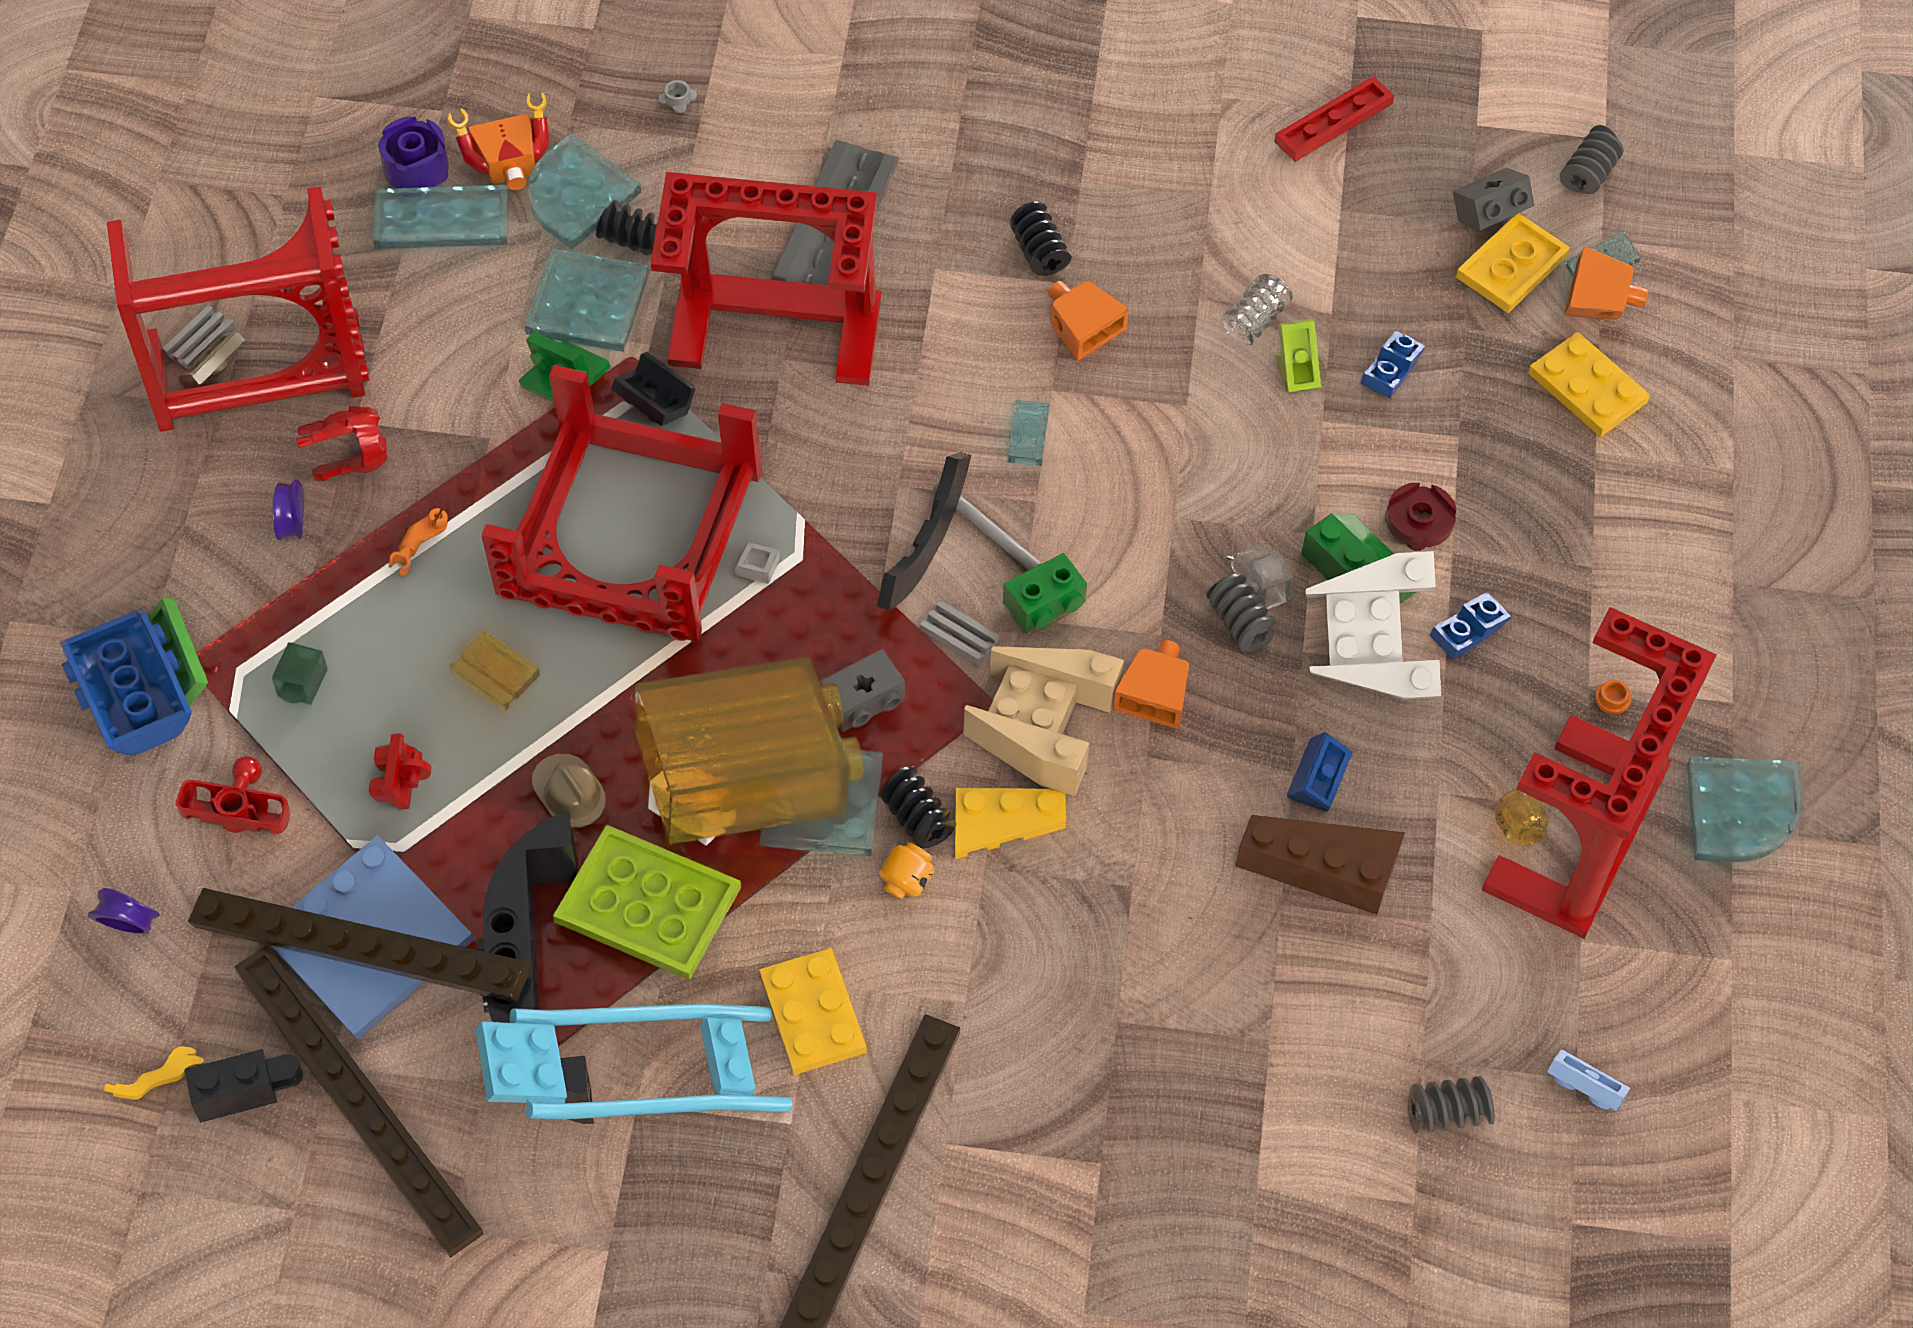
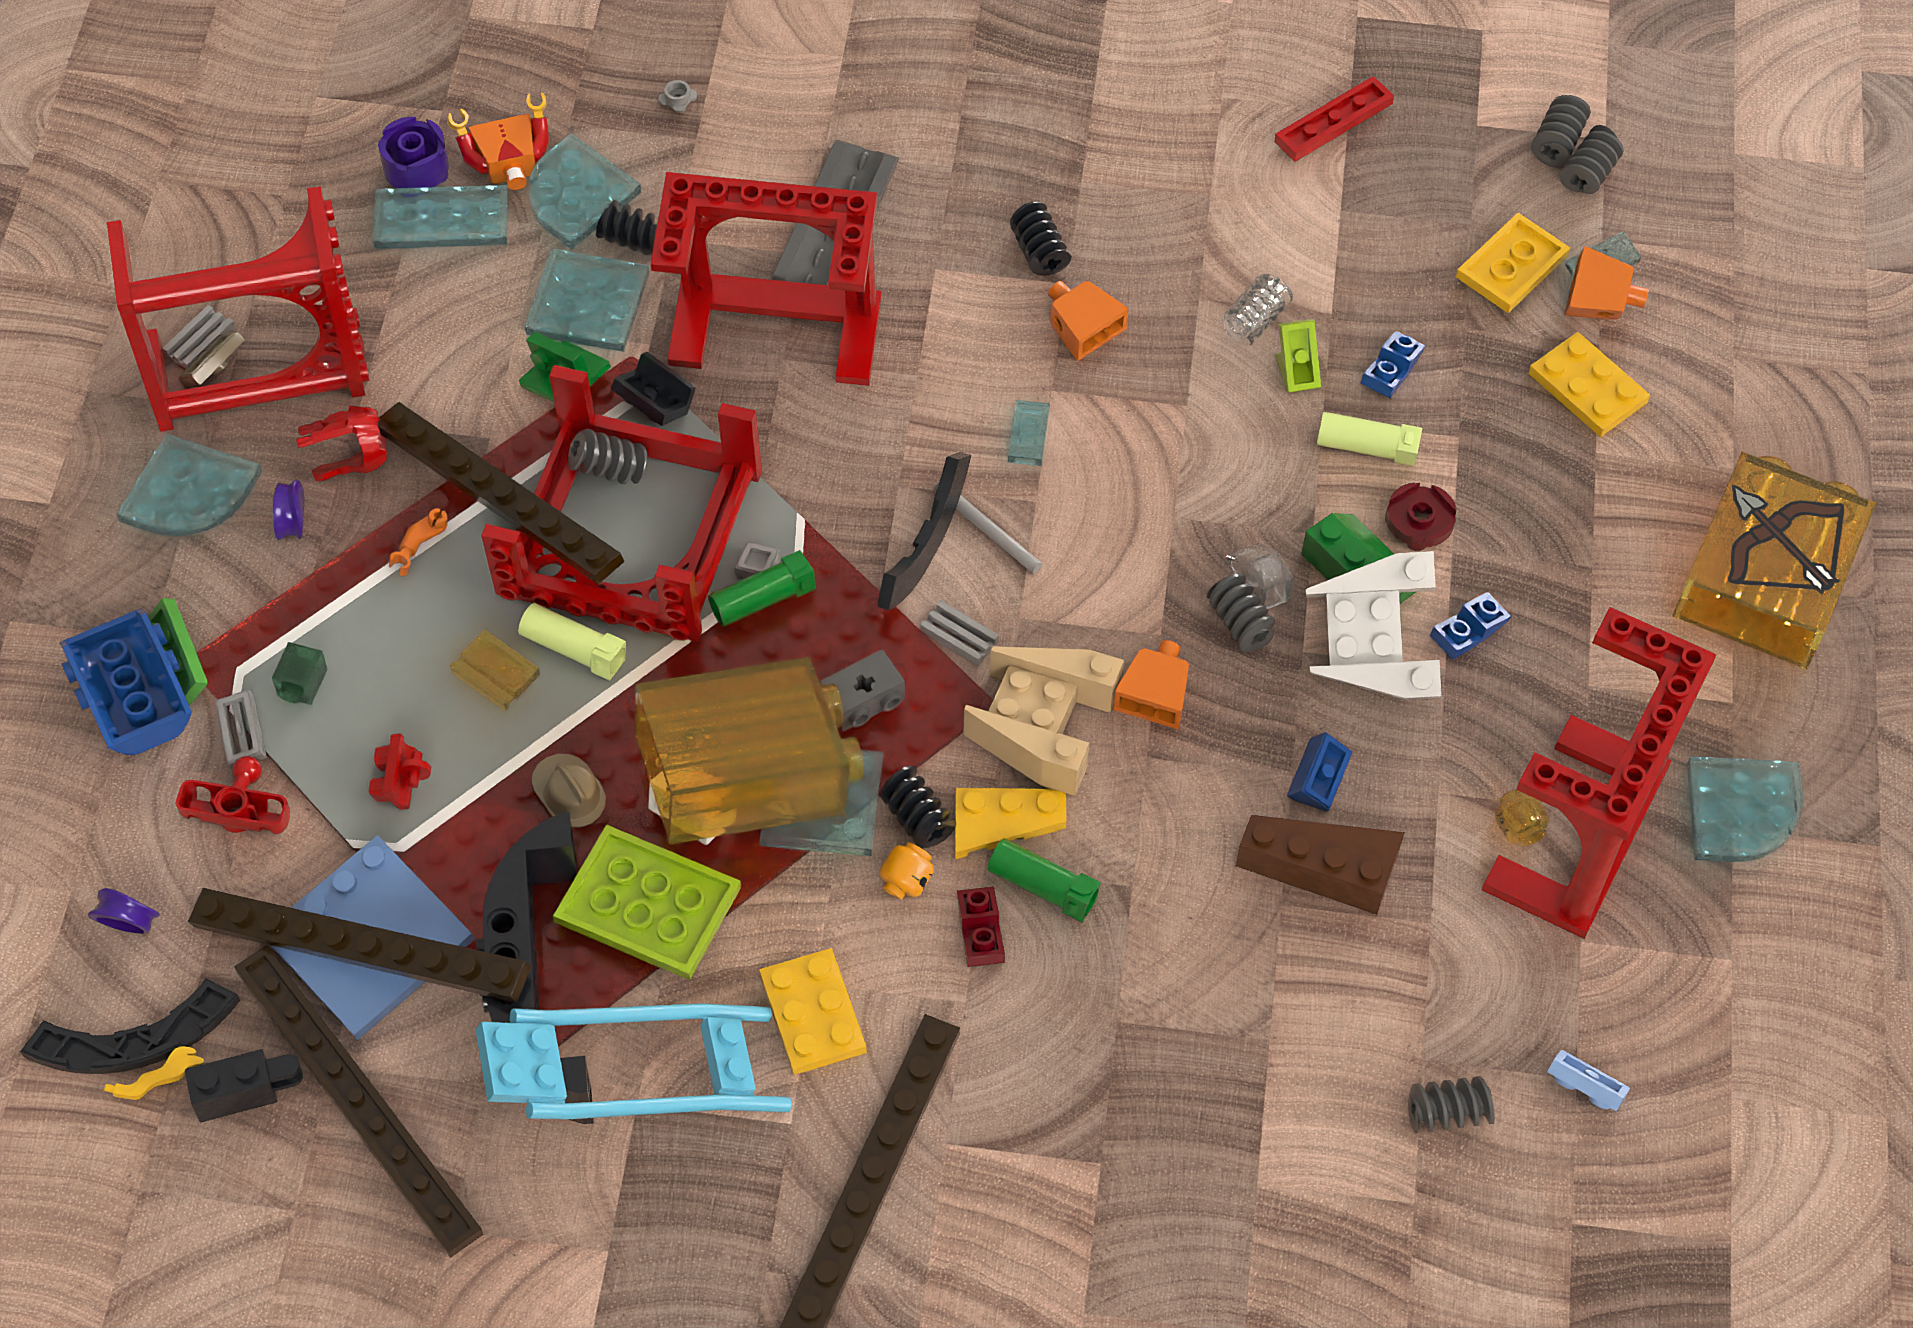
(136, 1046): none -> black tile
(188, 489): none -> clear light blue plate
(254, 725): none -> light grey tile
(500, 493): none -> dark brown plate
(598, 651): none -> yellowish green piece
(607, 456): none -> dark grey piece
(763, 589): none -> green piece
(980, 926): none -> dark red slope
(1045, 593): green brick -> none
(1045, 879): none -> green piece
(1370, 437): none -> yellowish green piece
(1493, 198): dark grey brick -> none
(1560, 130): none -> dark grey piece
(1613, 697): orange plate -> none
(1775, 559): none -> clear yellow brick

